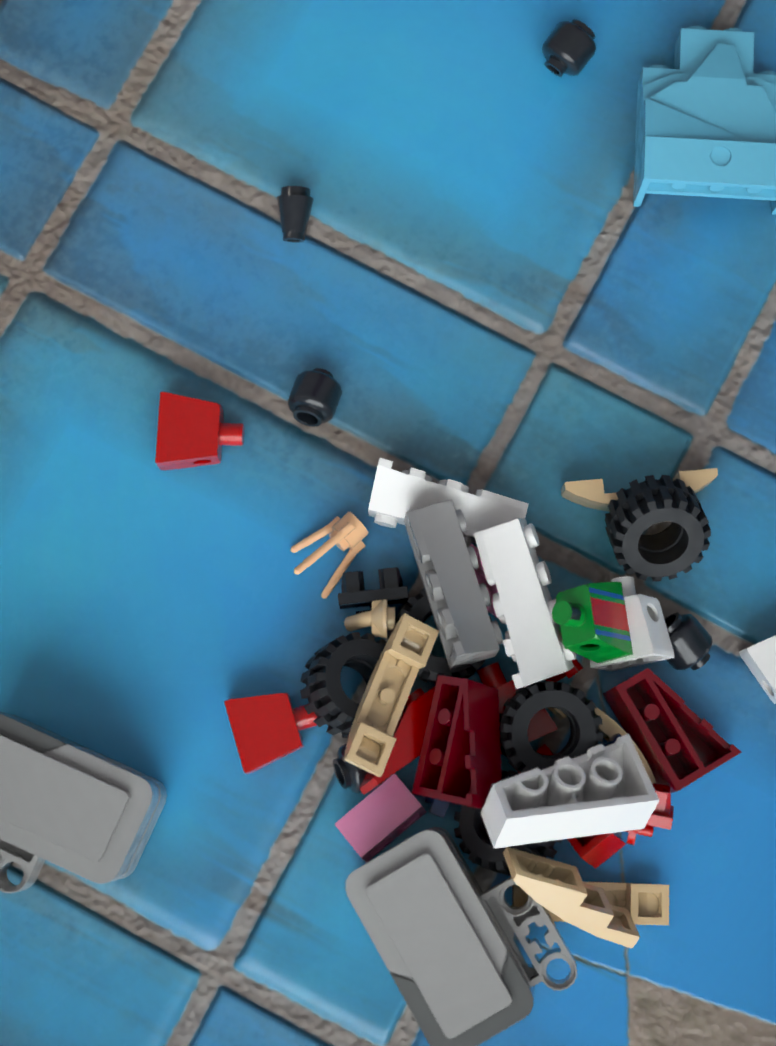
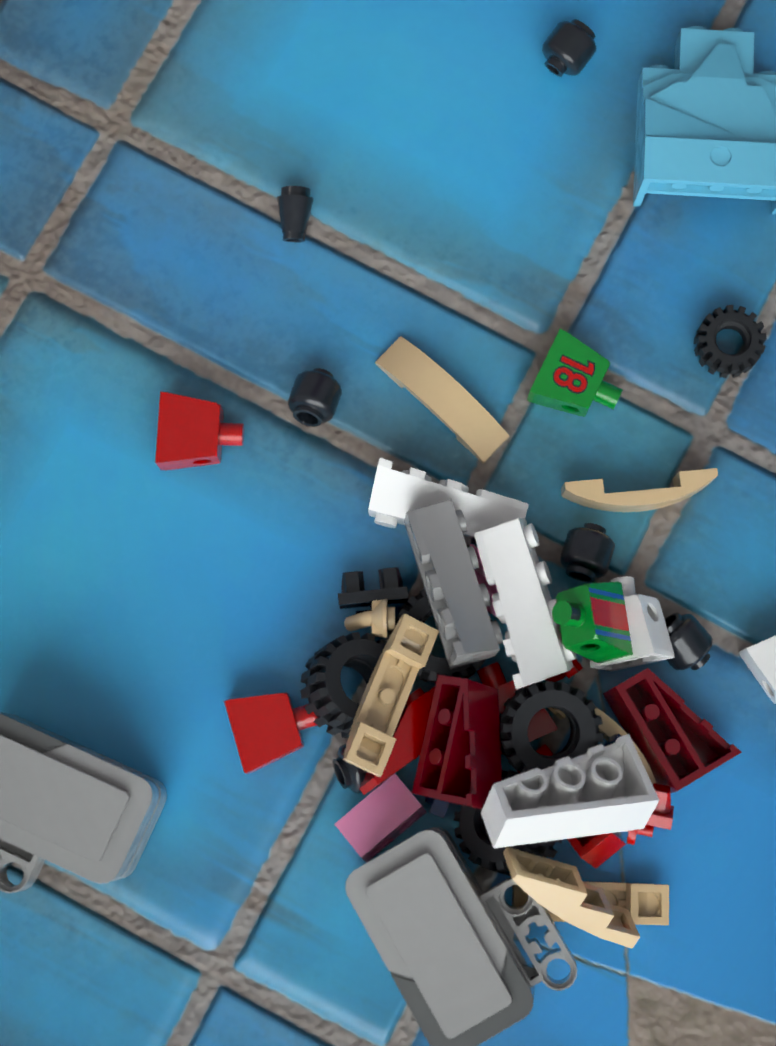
(344, 534): light nougat plant -> none
(443, 397): none -> tan slope
(573, 378): none -> green torso
(587, 553): none -> black head
(662, 552): black tyre -> none
(745, 326): none -> black tyre

